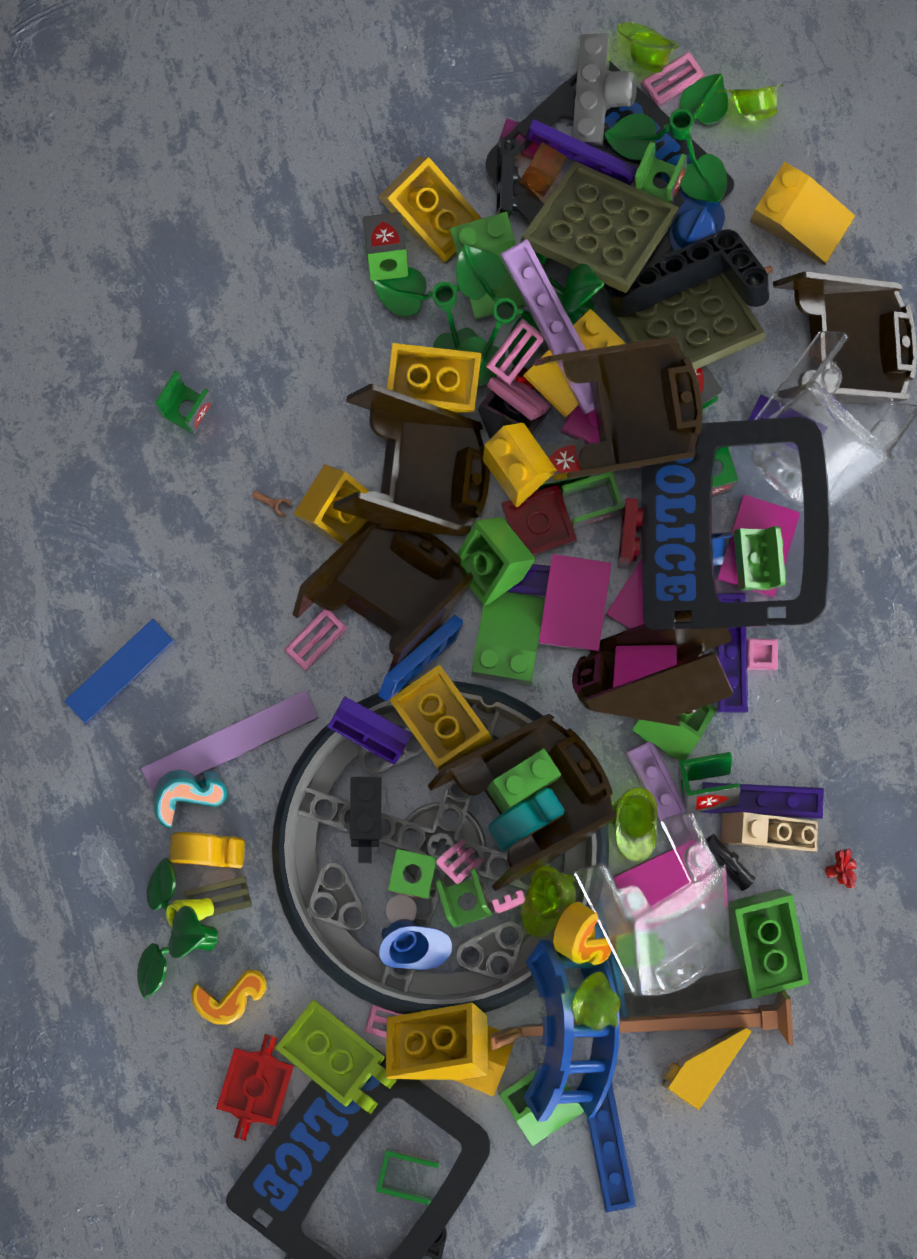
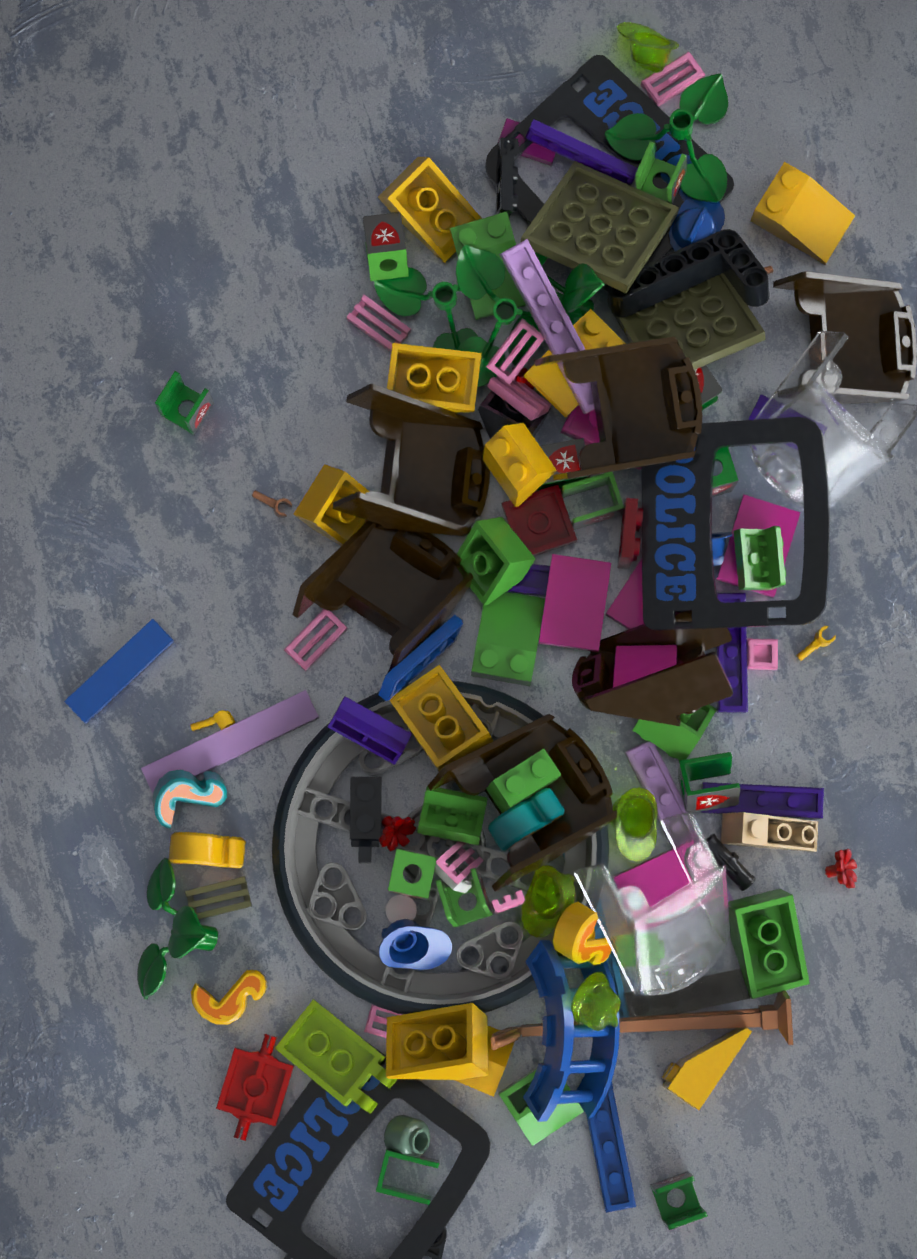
(202, 907): neon yellow cone -> none
(222, 718): none -> yellow hand
(359, 309): none -> bright pink tile
(396, 832): none -> red plant
(407, 1136): none -> sand green head
(452, 815): none -> bright green bracket
(463, 886): none -> white tile
(542, 169): clear orange brick -> none
(598, 89): light grey plate -> none
(686, 1213): none -> green piece
(755, 103): clear neon green piece -> none
(818, 642): none -> yellow hand

